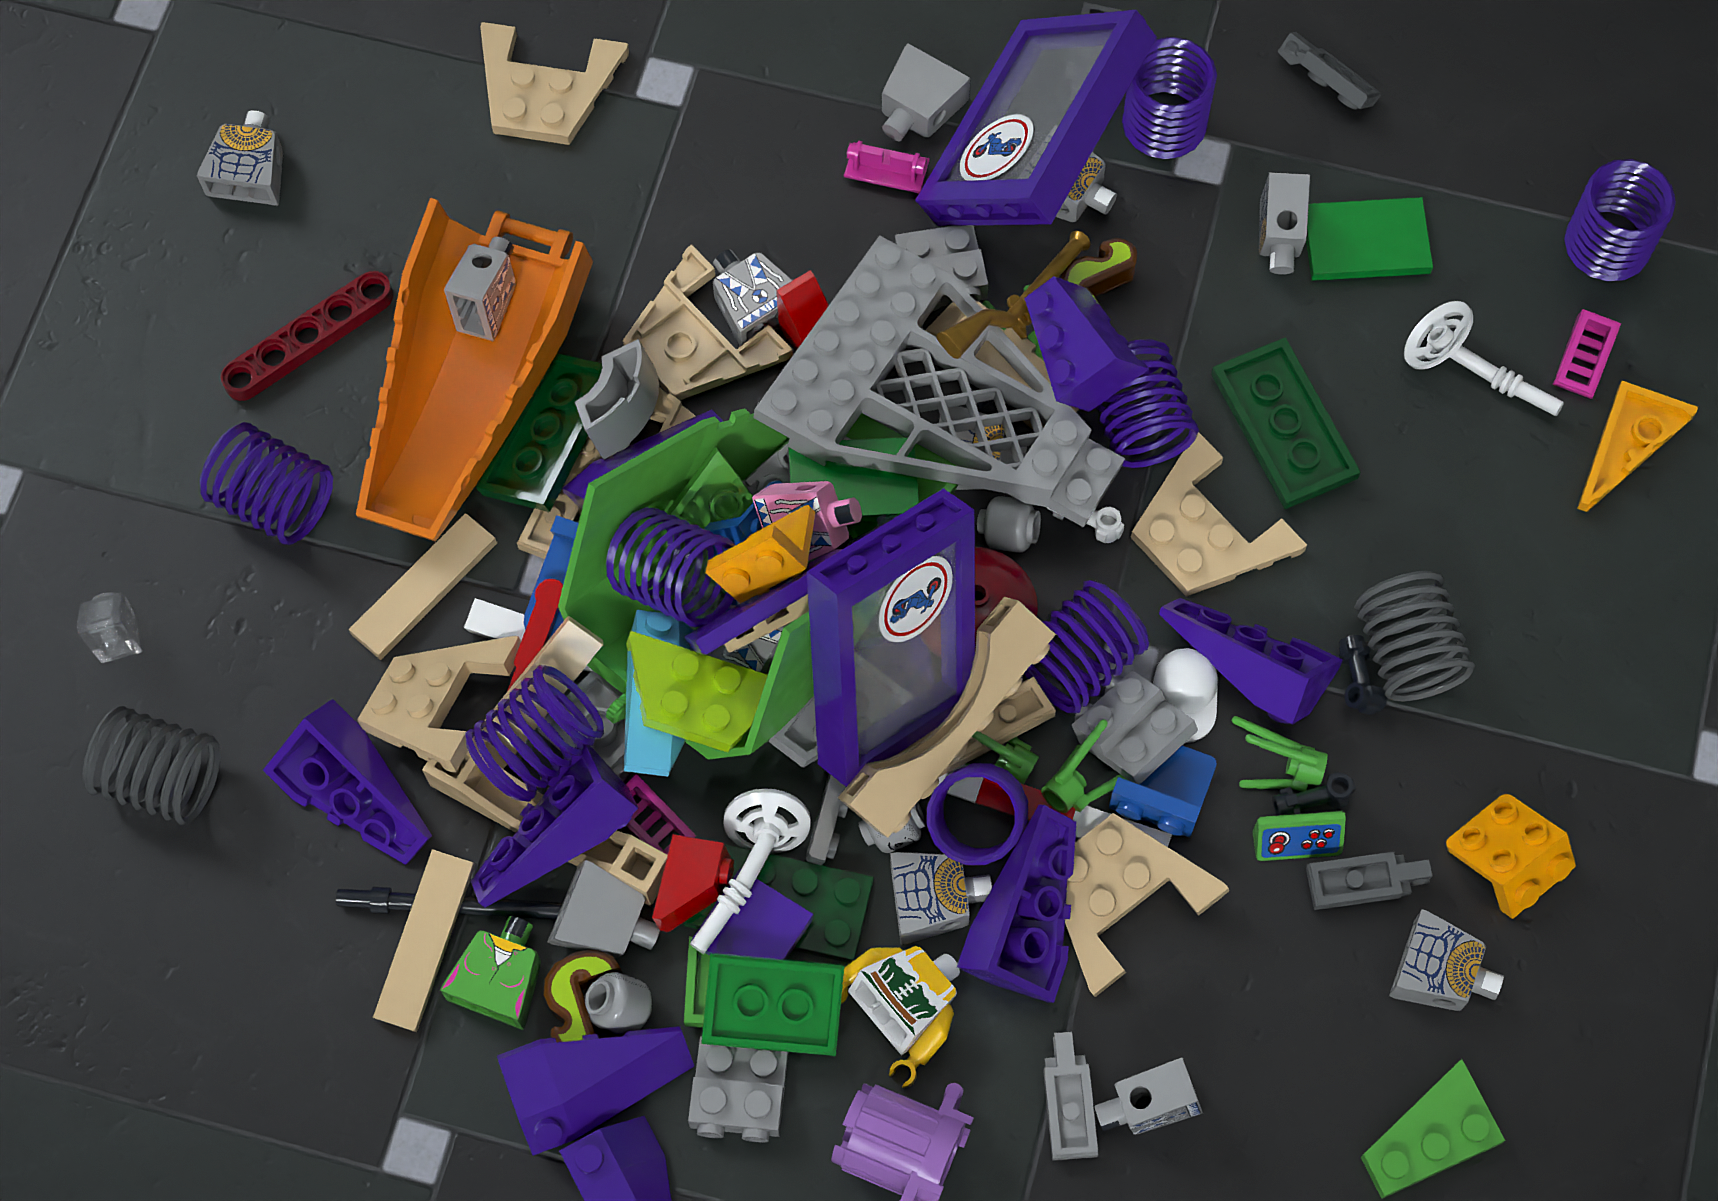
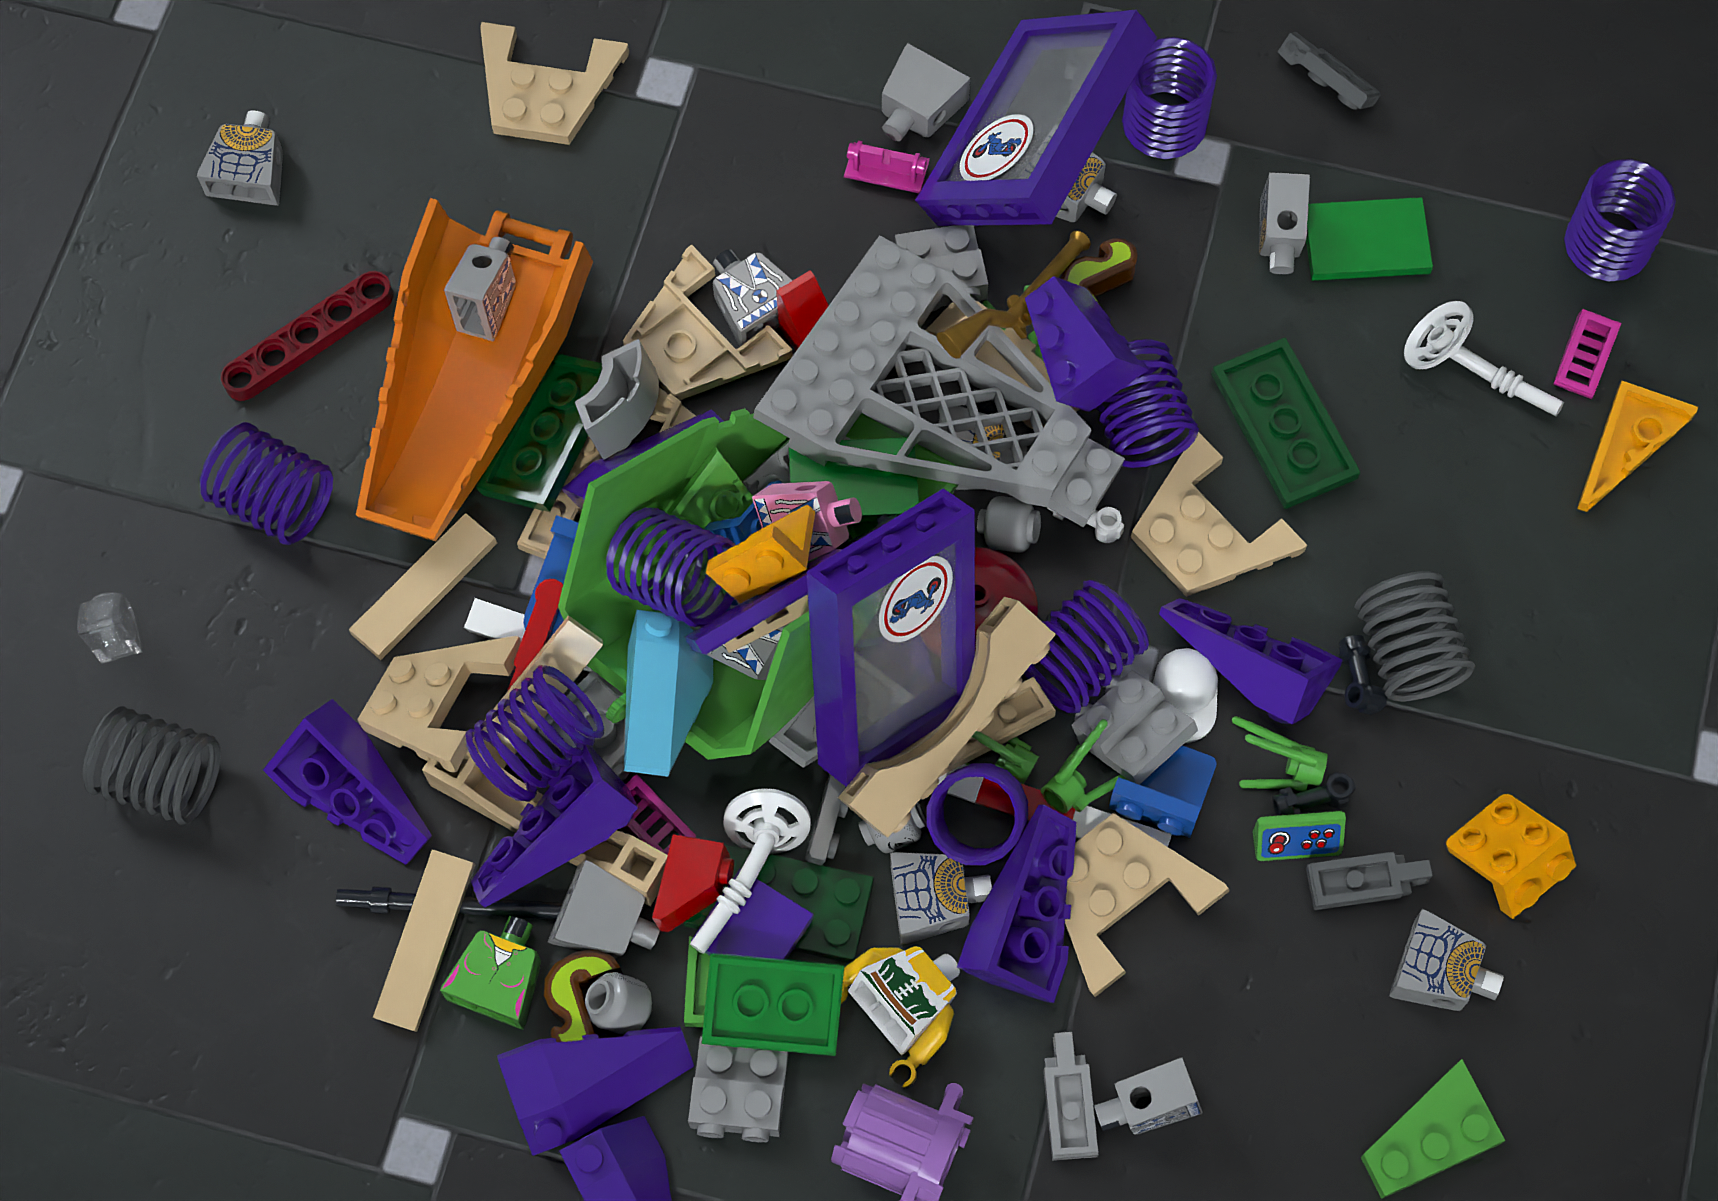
(693, 692): lime wing -> none

